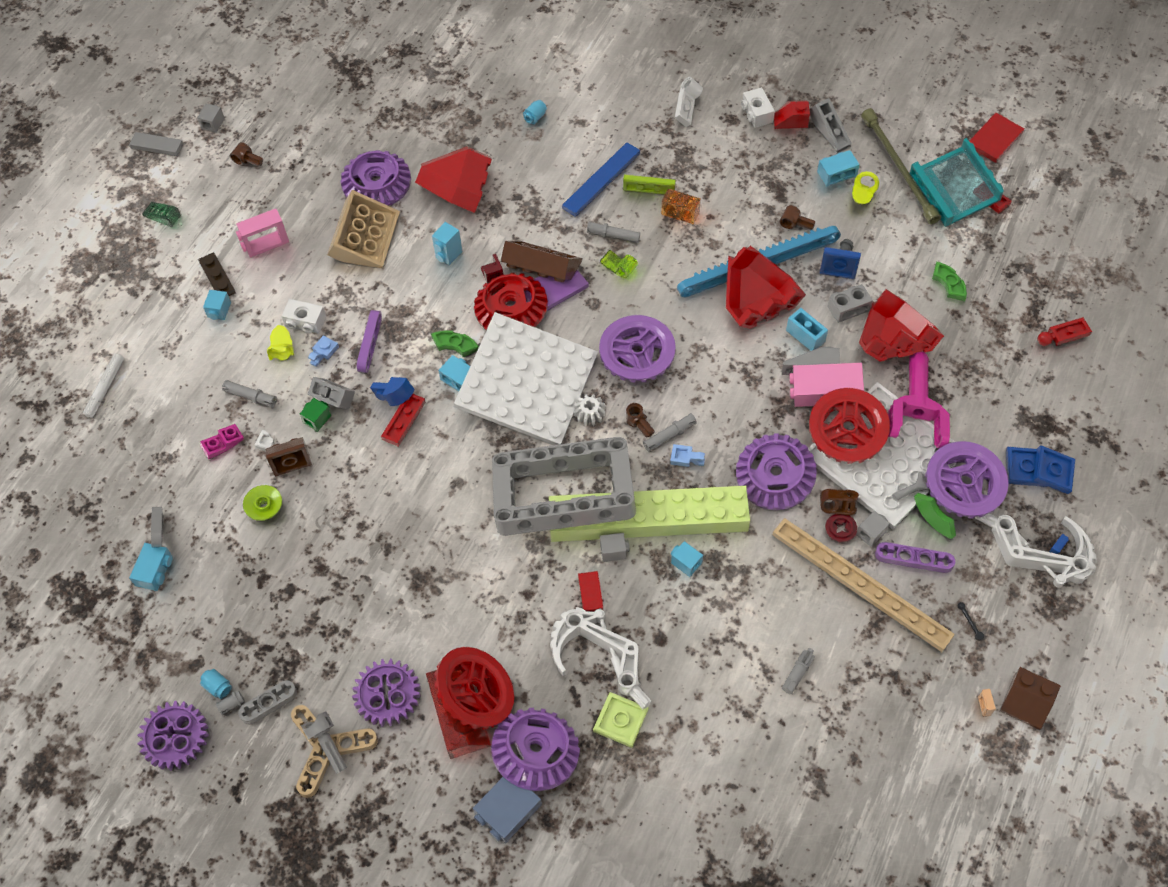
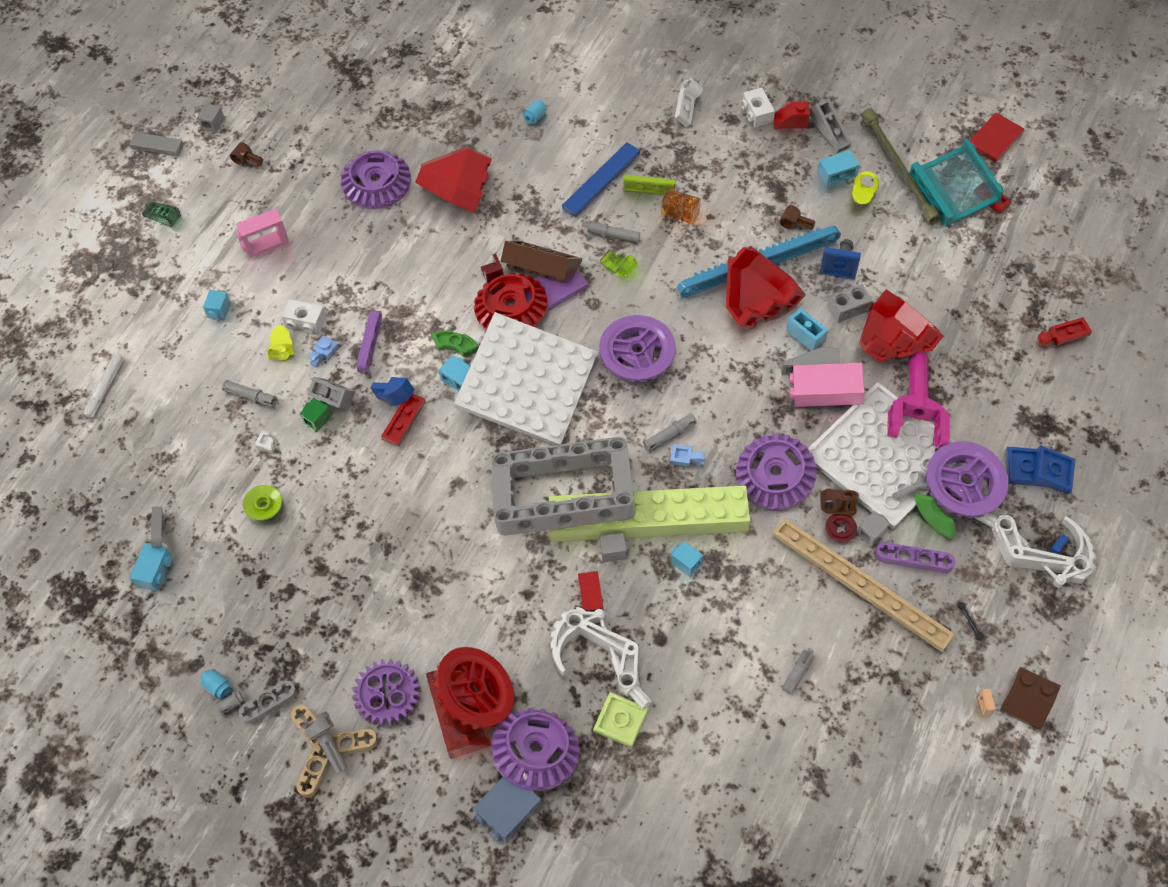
(170, 753): medium lavender gear -> none
(216, 274): dark brown plate -> none
(225, 440): dark pink slope -> none
(288, 456): reddish brown slope -> none
(363, 231): tan slope -> none
(447, 243): medium azure brick -> none
(589, 410): white gear -> none
(639, 420): reddish brown axle -> none
(850, 405): red gear -> none
(950, 280): bright green tile -> none

